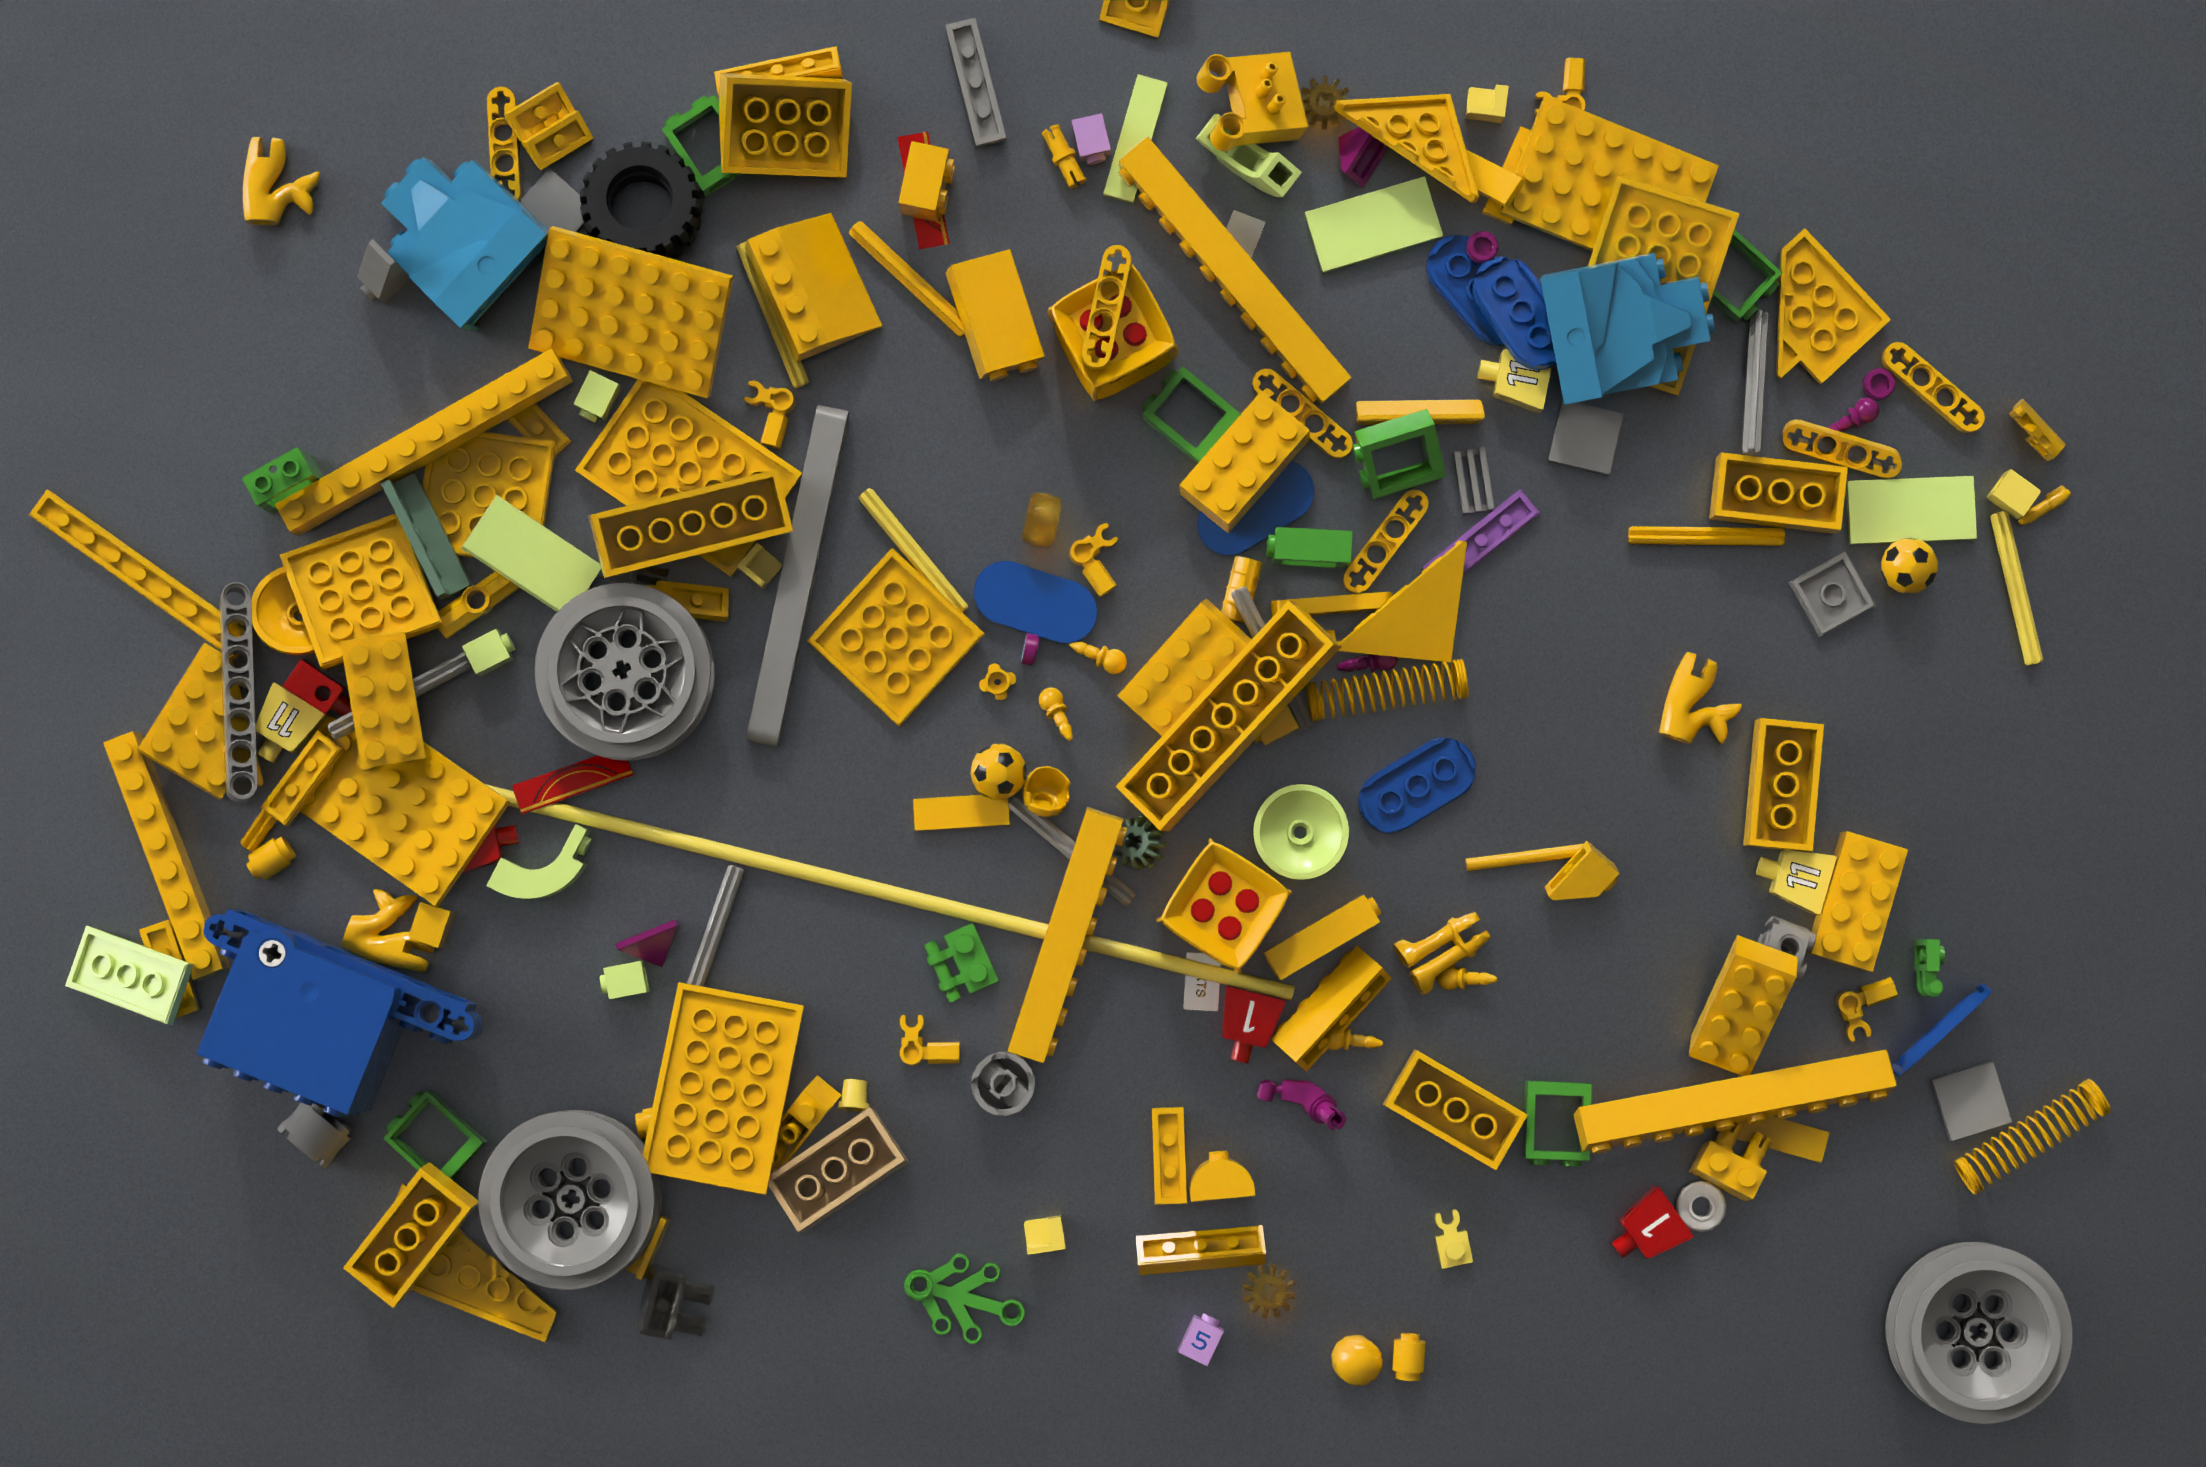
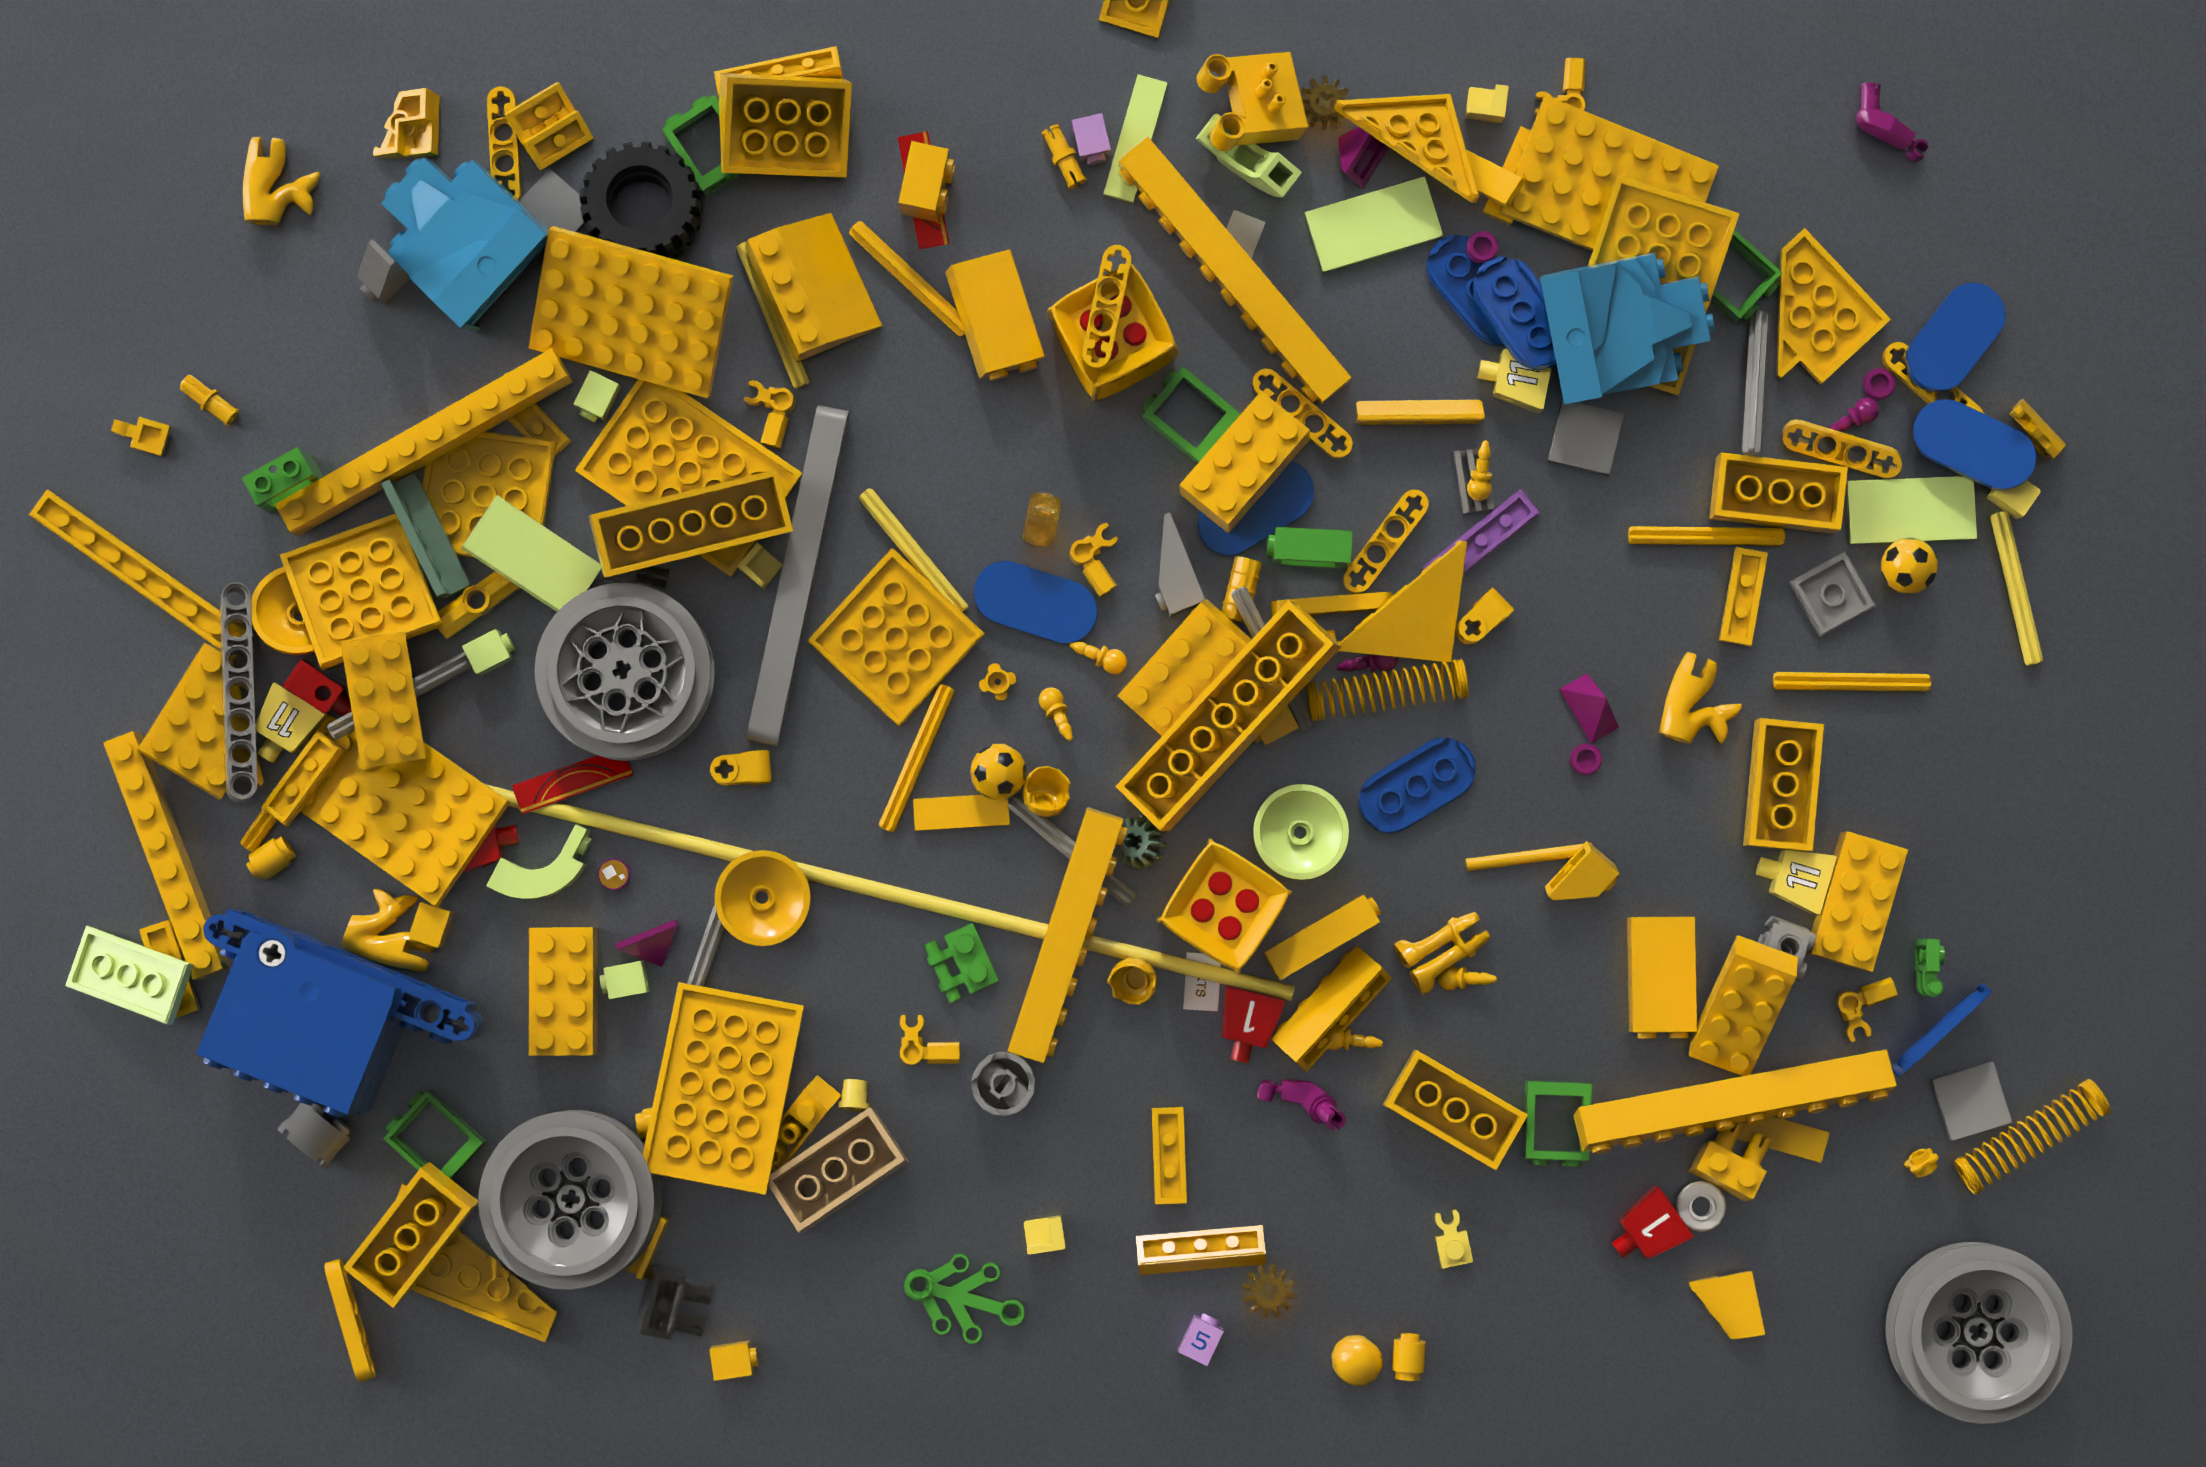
(146, 435): none -> yellow plate
(209, 399): none -> yellow axle
(350, 1320): none -> yellow beam
(412, 126): none -> yellow slope
(563, 991): none -> yellow brick
(614, 874): none -> pearl gold tile
(699, 600): yellow hinge -> none
(733, 1360): none -> yellow brick
(748, 766): none -> yellow piece
(762, 922): none -> yellow dish
(916, 758): none -> yellow axle
(975, 82): light grey plate -> none
(1029, 649): magenta tile -> none
(1133, 981): none -> yellow hair
(1177, 579): none -> light grey slope
(1220, 1179): yellow brick -> none
(1393, 432): bright green window -> none
(1479, 486): none -> yellow bar
(1486, 615): none -> yellow piece
(1585, 759): none -> magenta tile
(1590, 708): none -> magenta slope
(1661, 976): none -> yellow brick
(1732, 1303): none -> yellow slope
(1743, 596): none -> yellow plate
(1851, 681): none -> yellow axle
(1885, 126): none -> magenta arm
(1922, 1162): none -> yellow plate
(1955, 337): none -> blue tile
(1974, 445): none -> blue tile
(2052, 501): yellow piece -> none

